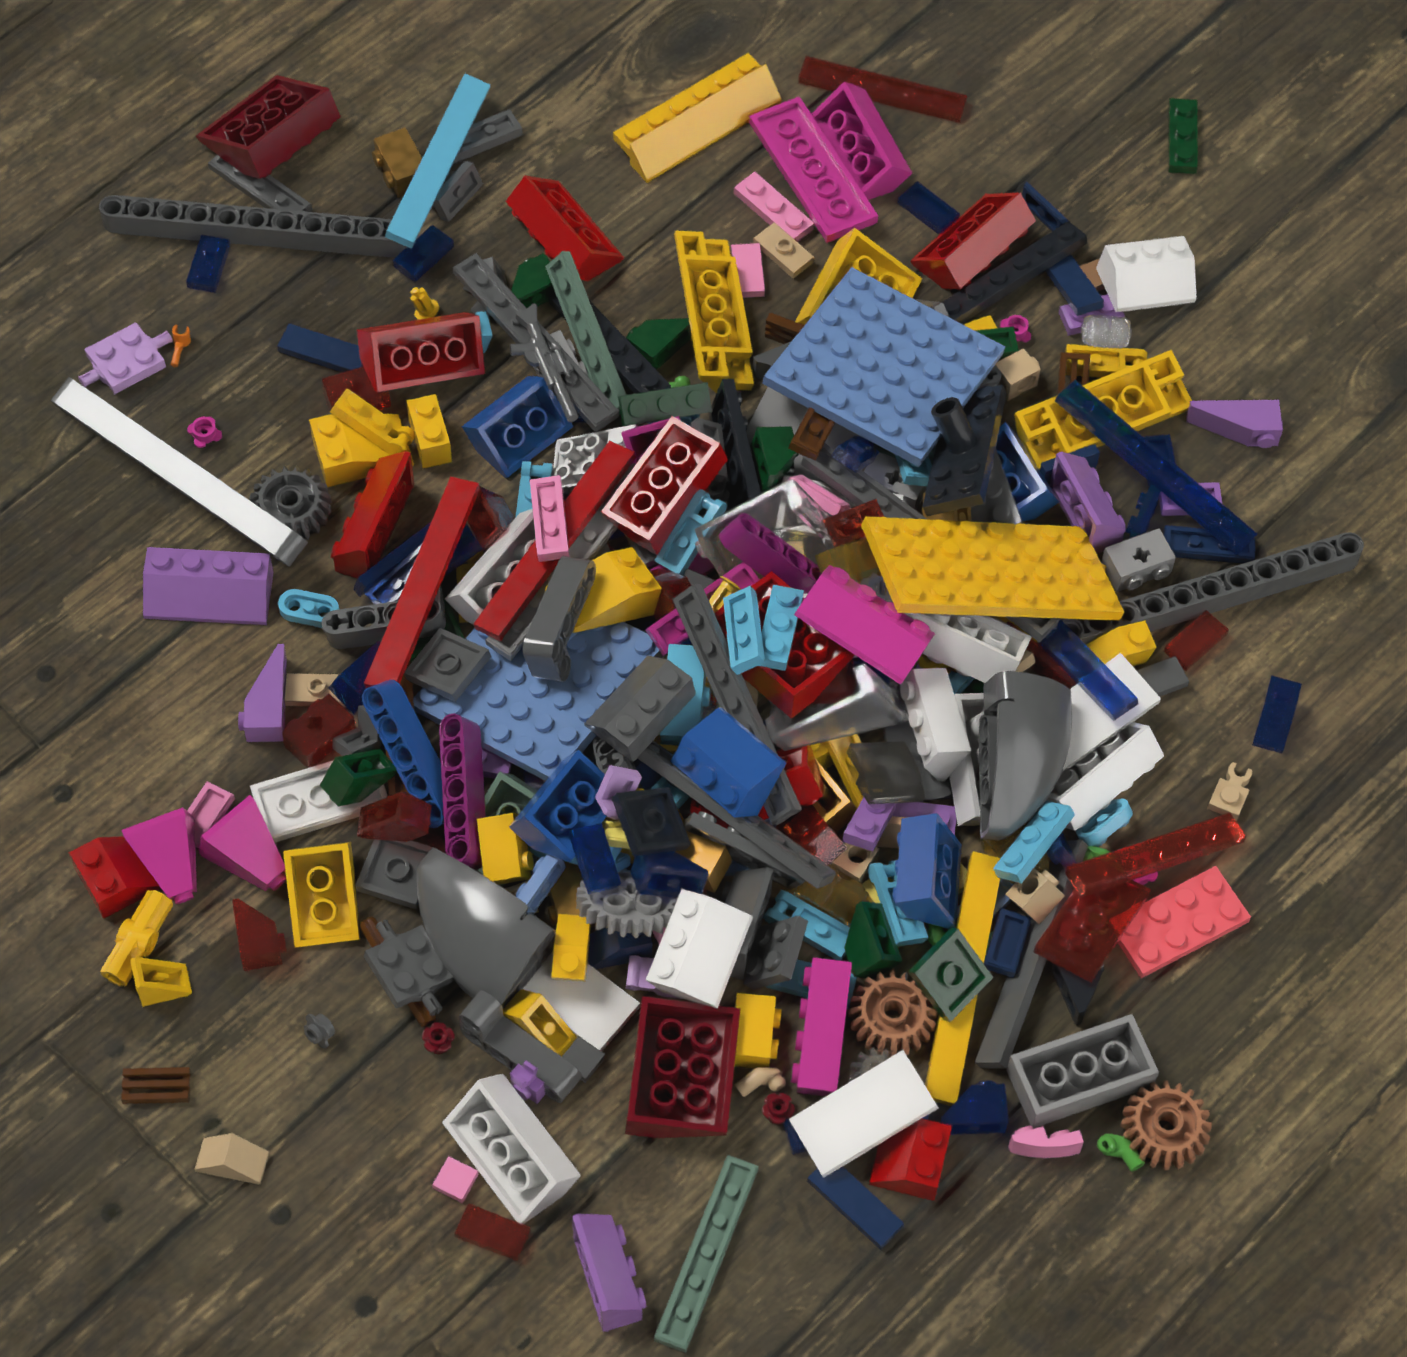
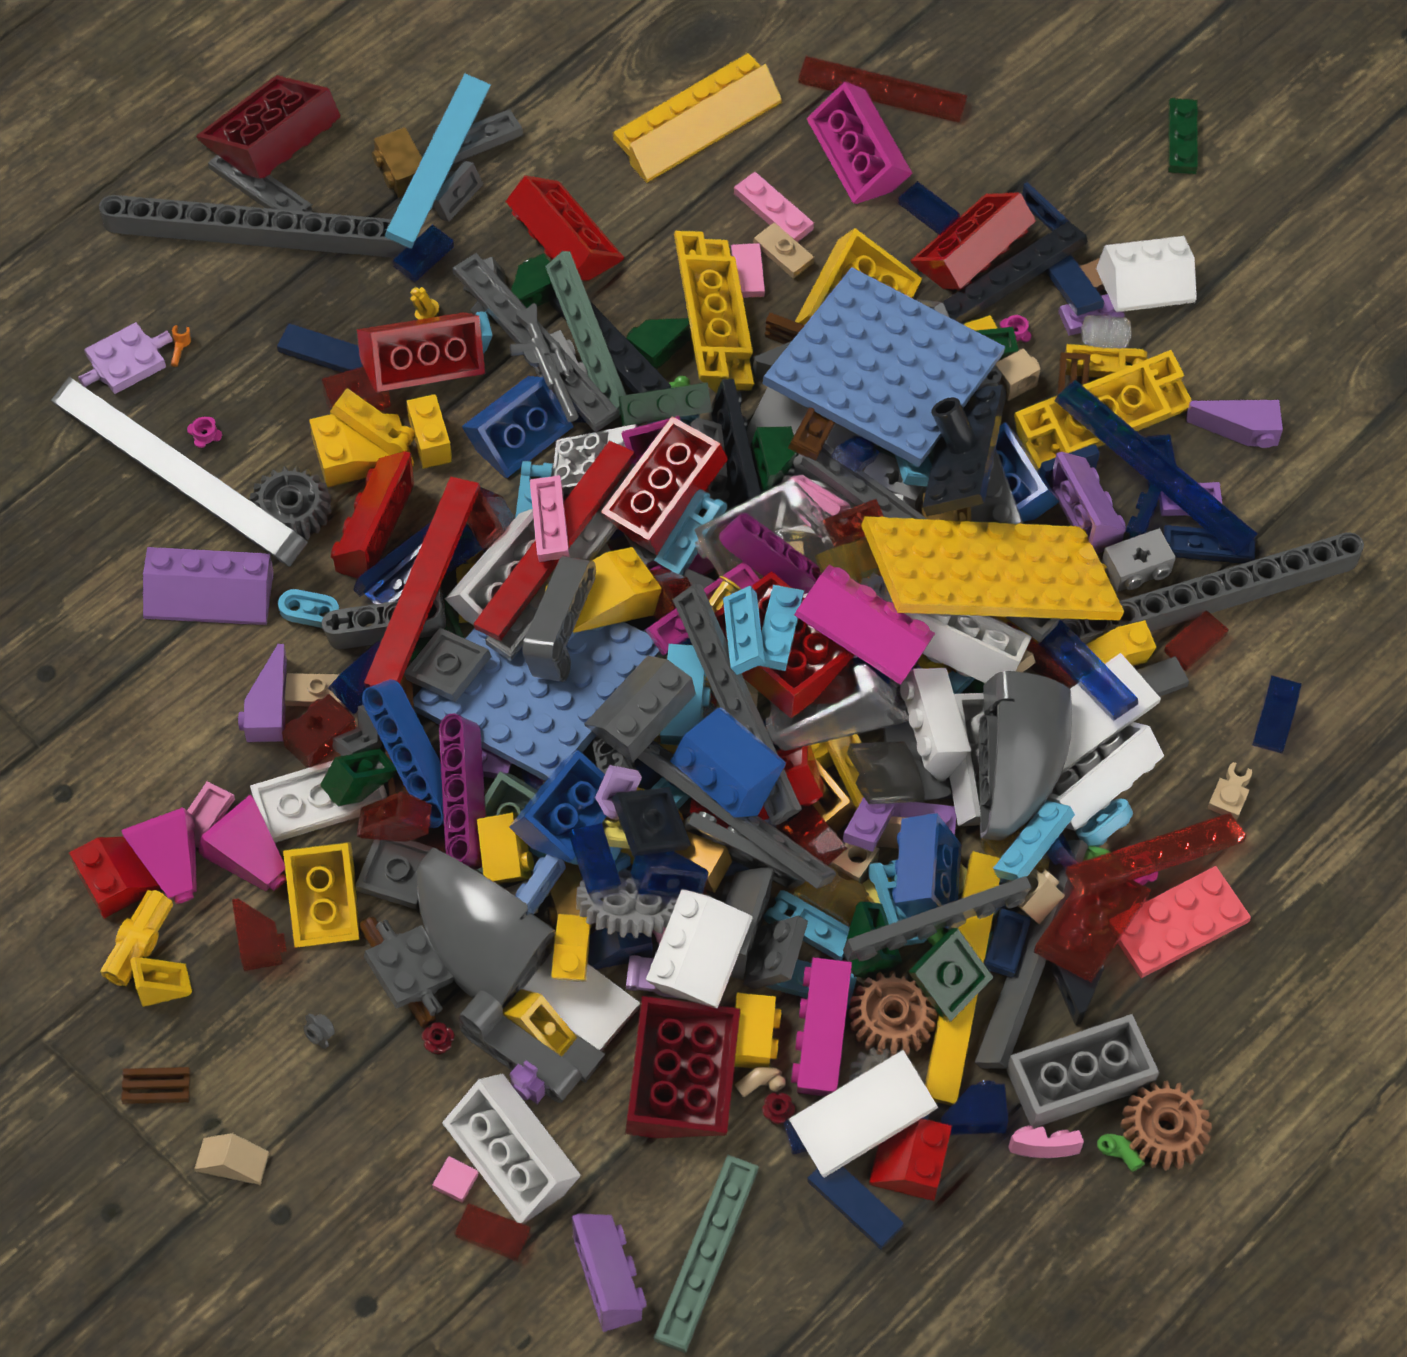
(208, 263): clear blue plate -> none
(813, 169): dark pink plate -> none
(926, 923): none -> dark grey plate

